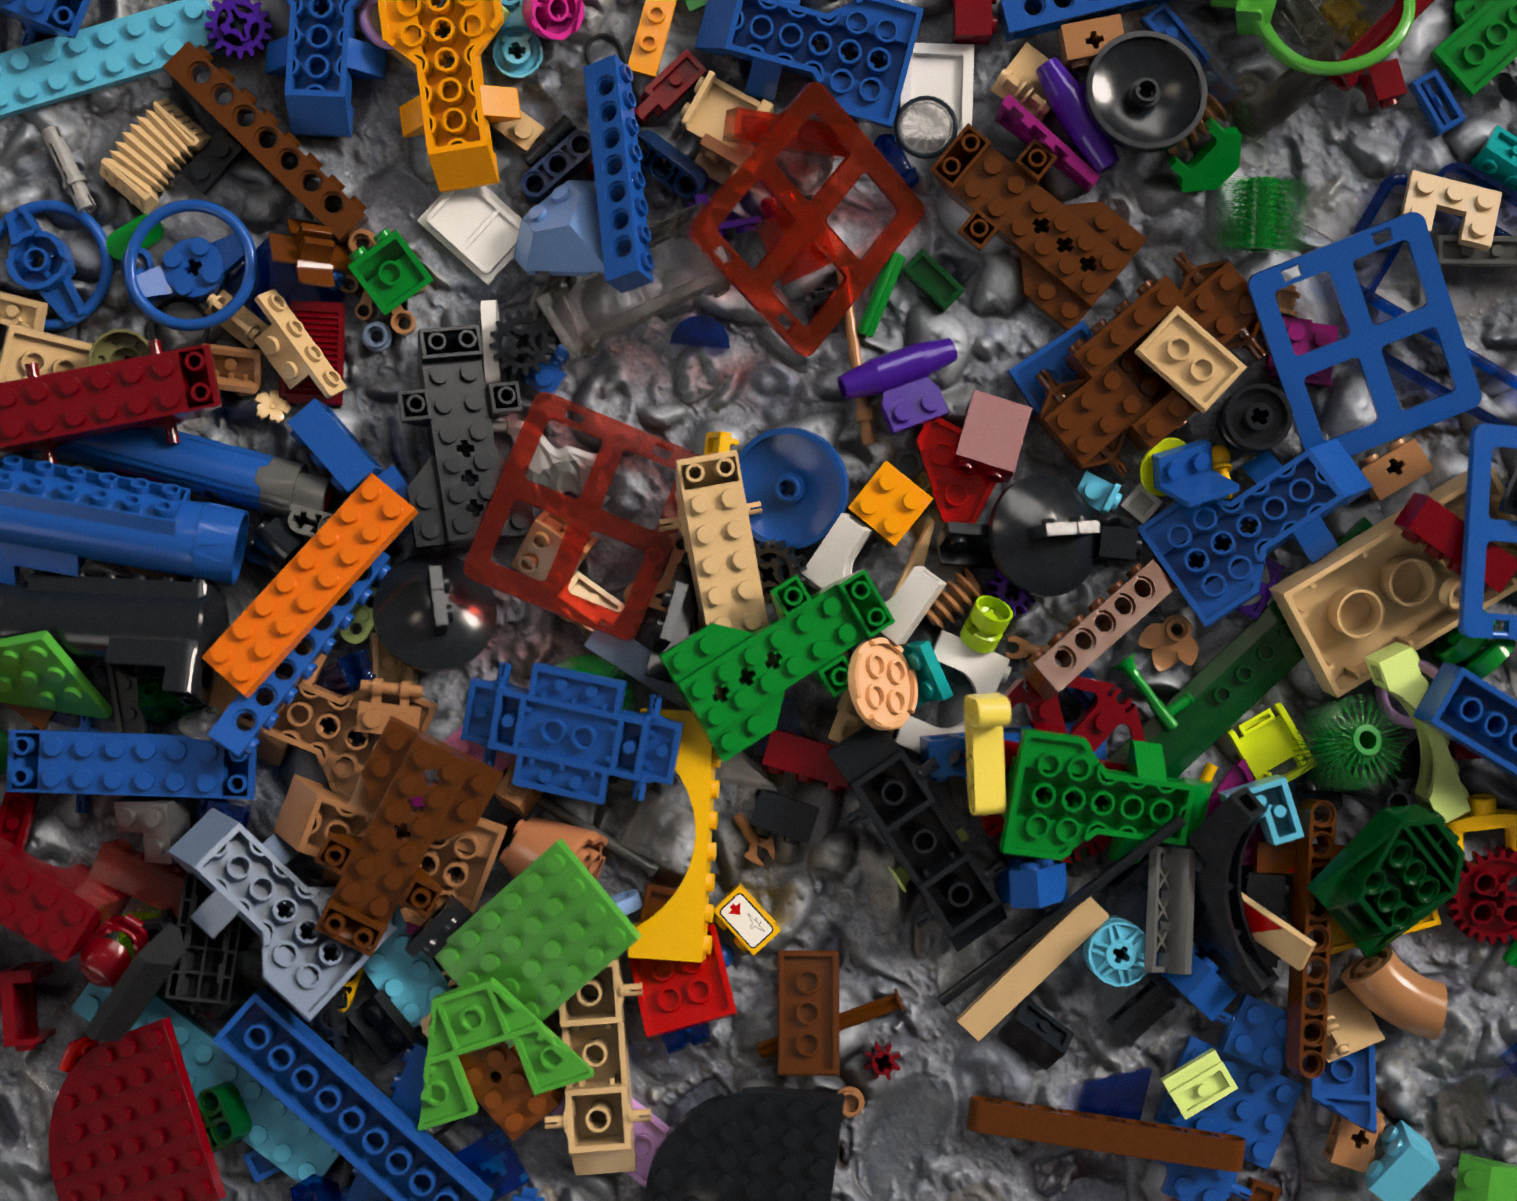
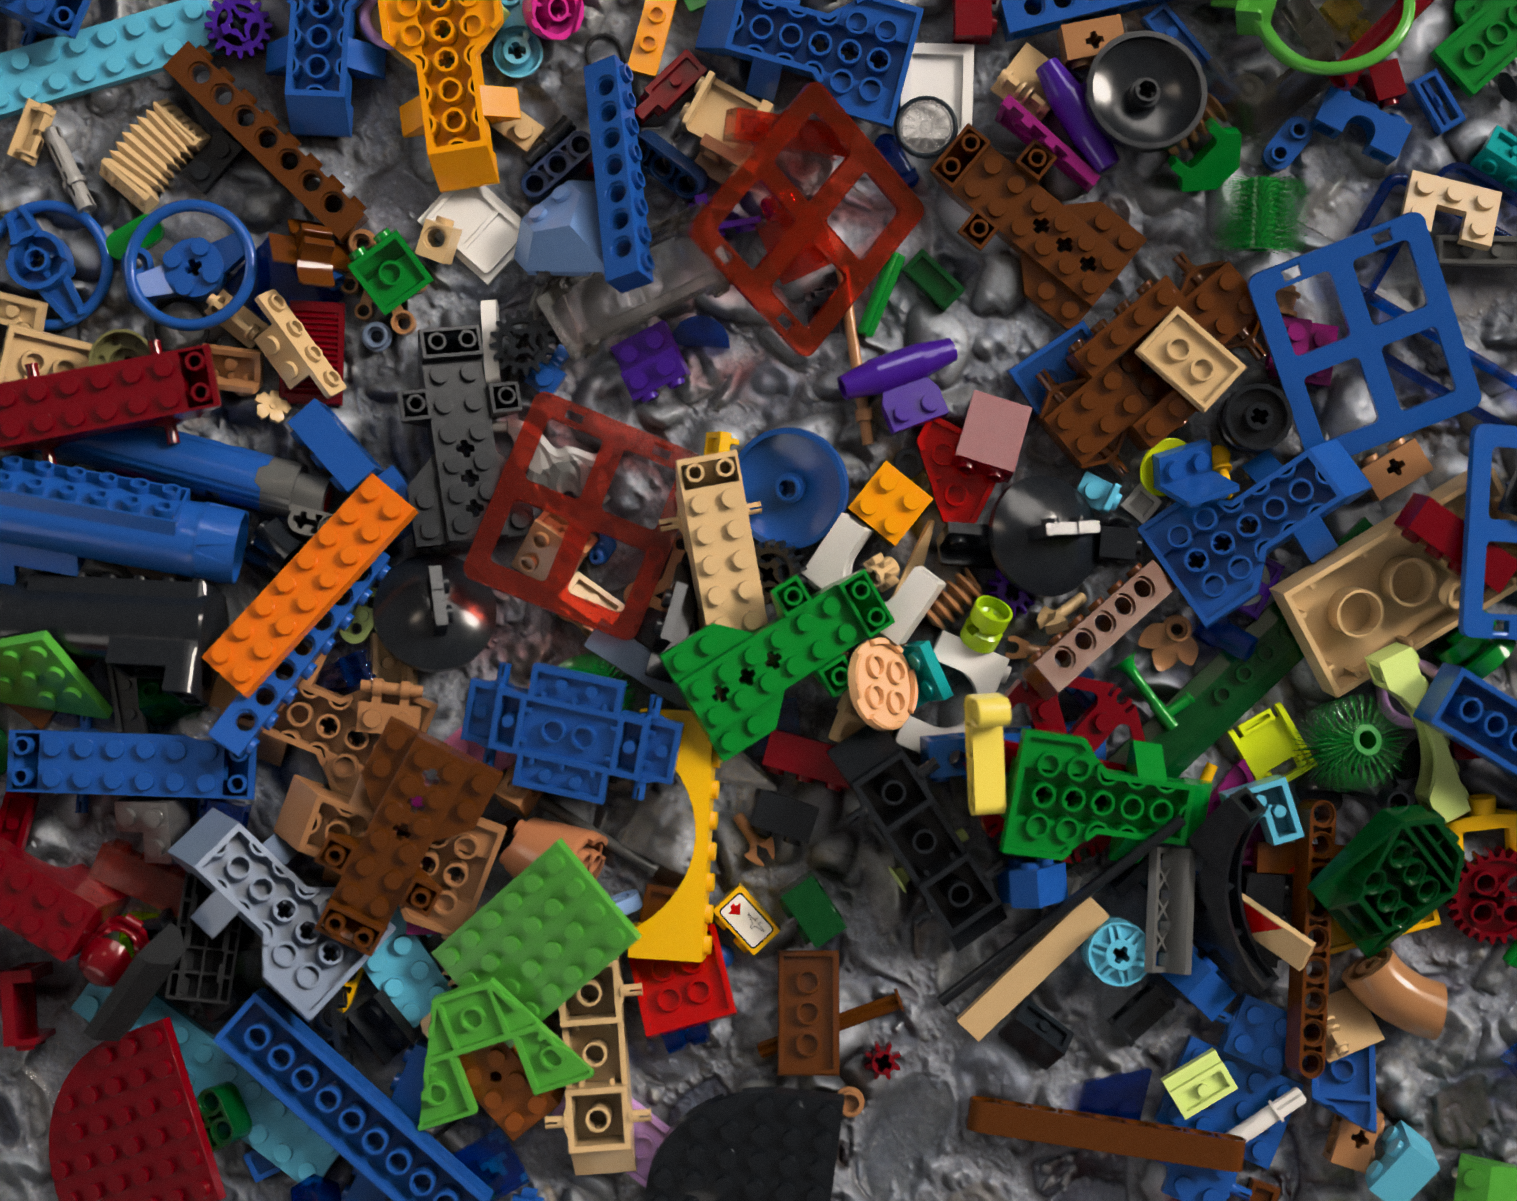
(27, 138): none -> tan hinge
(74, 1050): red arm -> none
(426, 244): none -> tan brick
(438, 927): black bracket -> none
(602, 550): none -> blue arm
(651, 362): none -> dark purple plate
(812, 908): none -> dark green brick
(882, 571): none -> tan gear
(1056, 620): none -> tan bar
(1228, 638): none -> clear blue piece
(1269, 1114): none -> white axle
(1288, 143): none -> blue plate
(1383, 131): none -> blue arch

